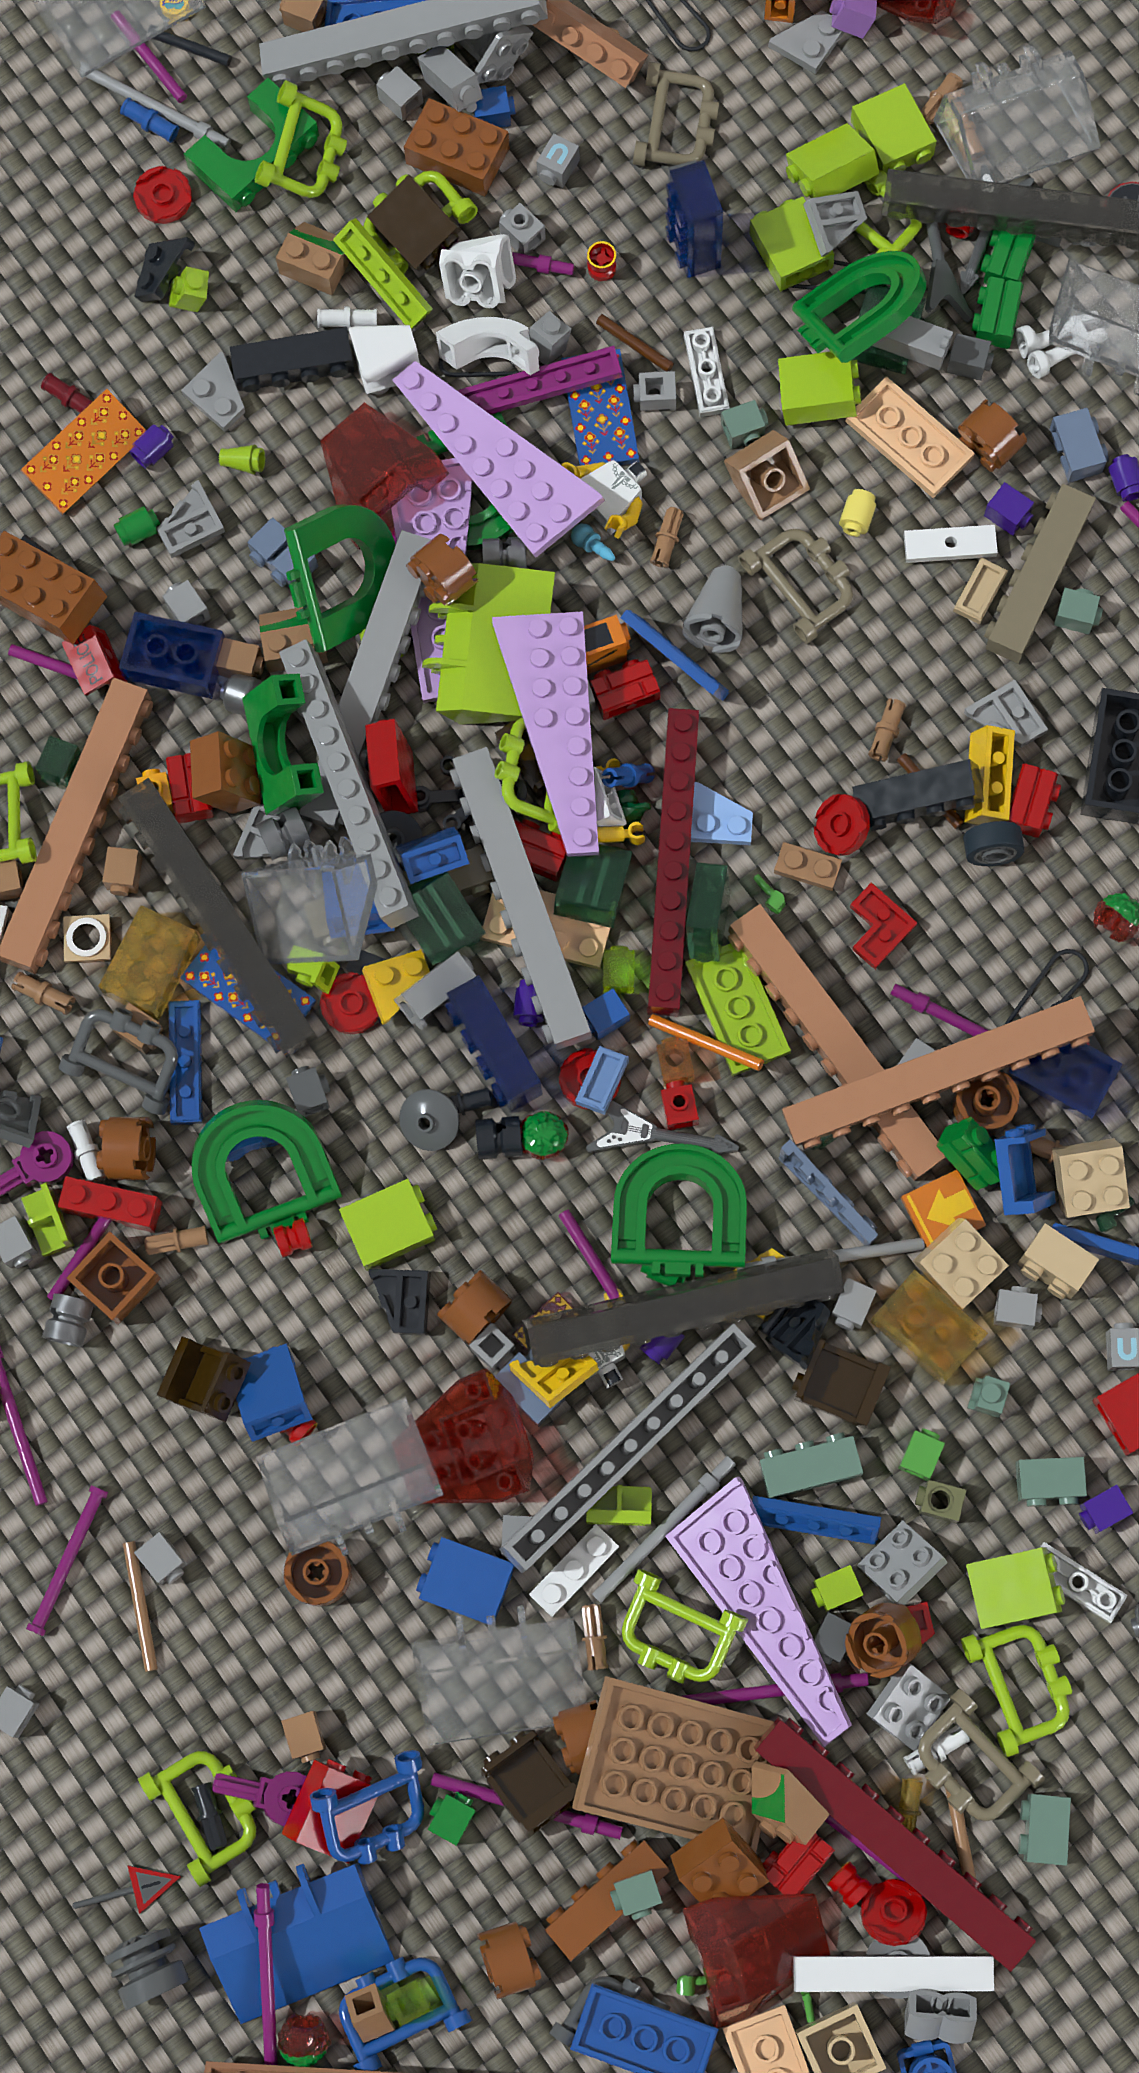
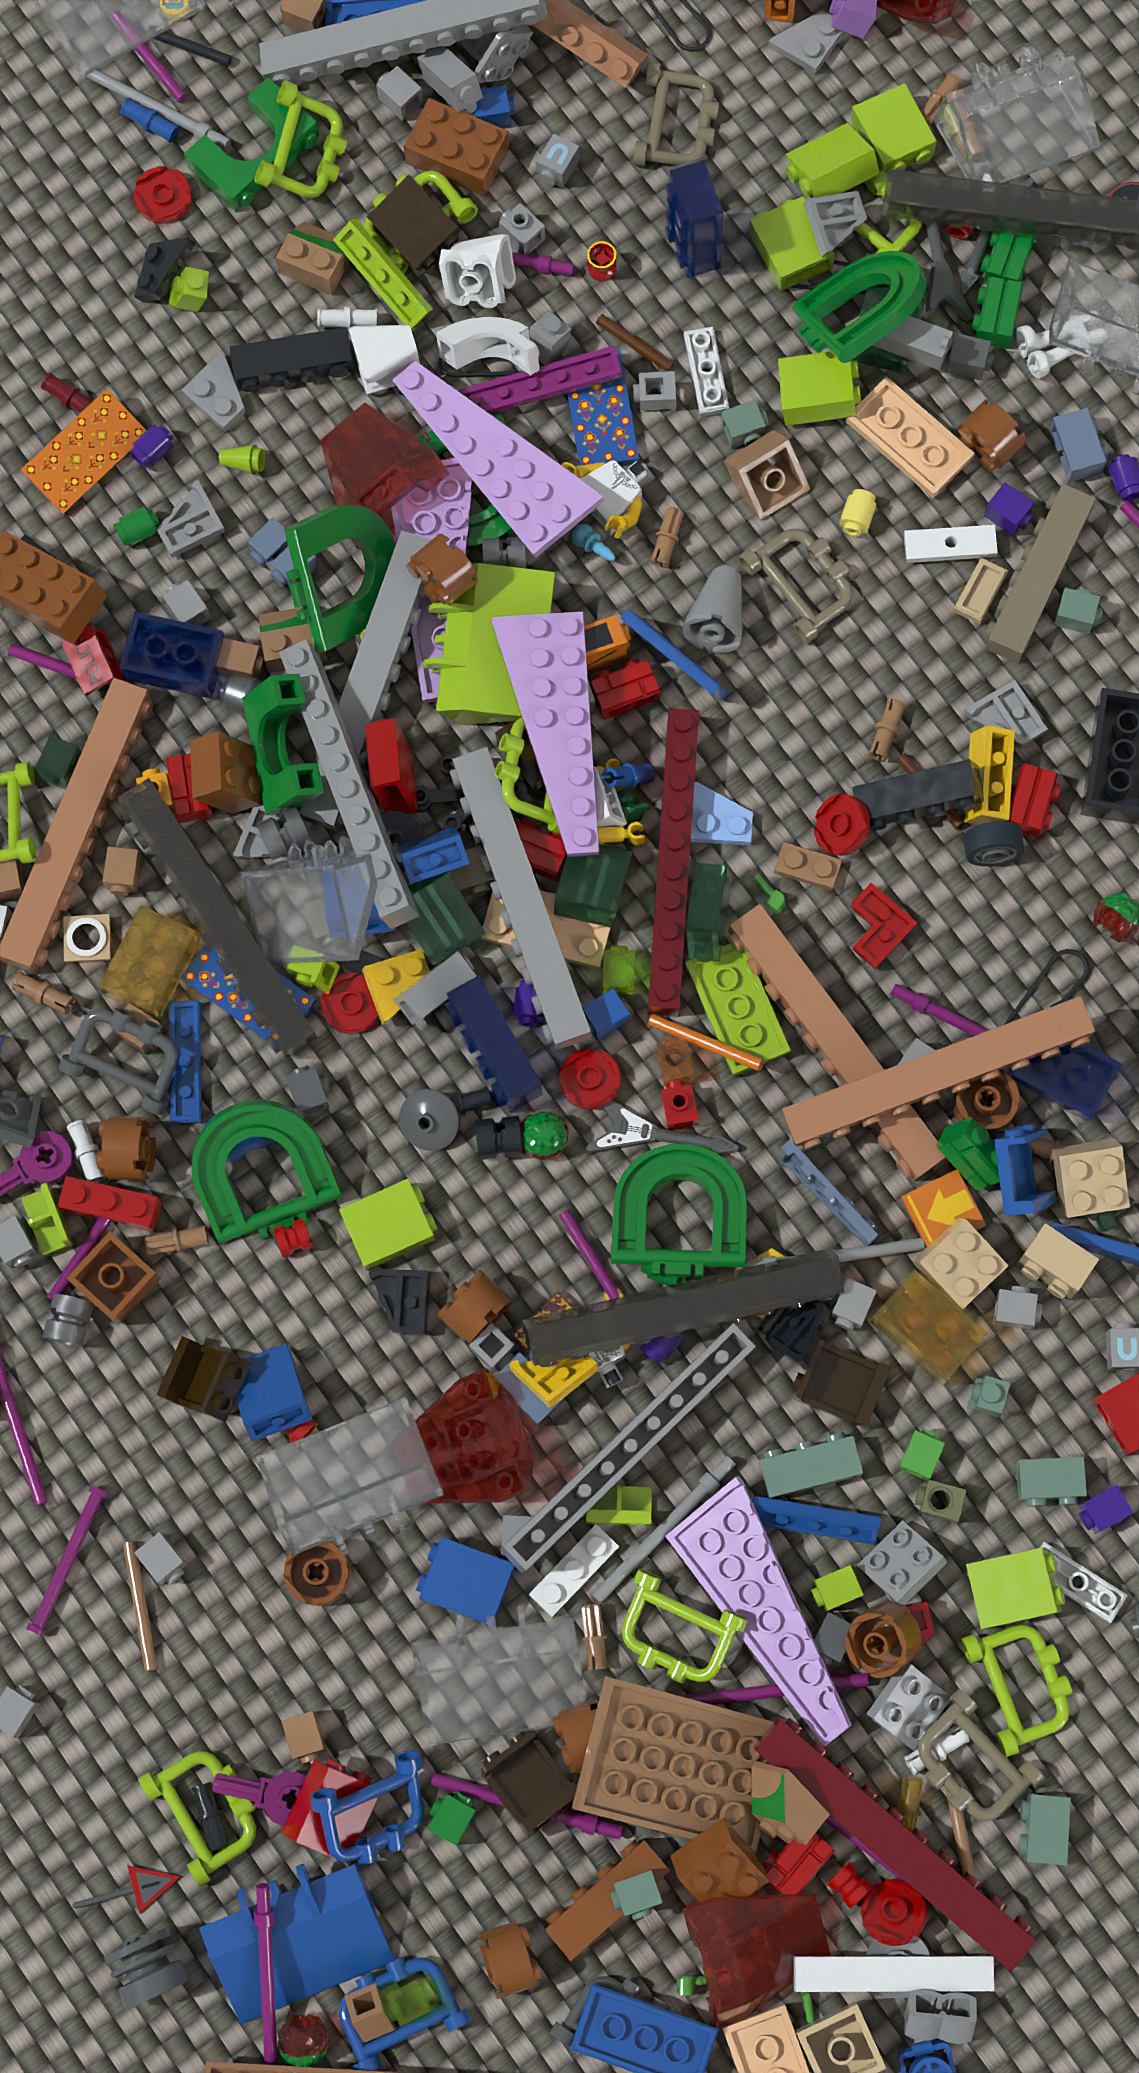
(602, 1080): medium blue tile -> none

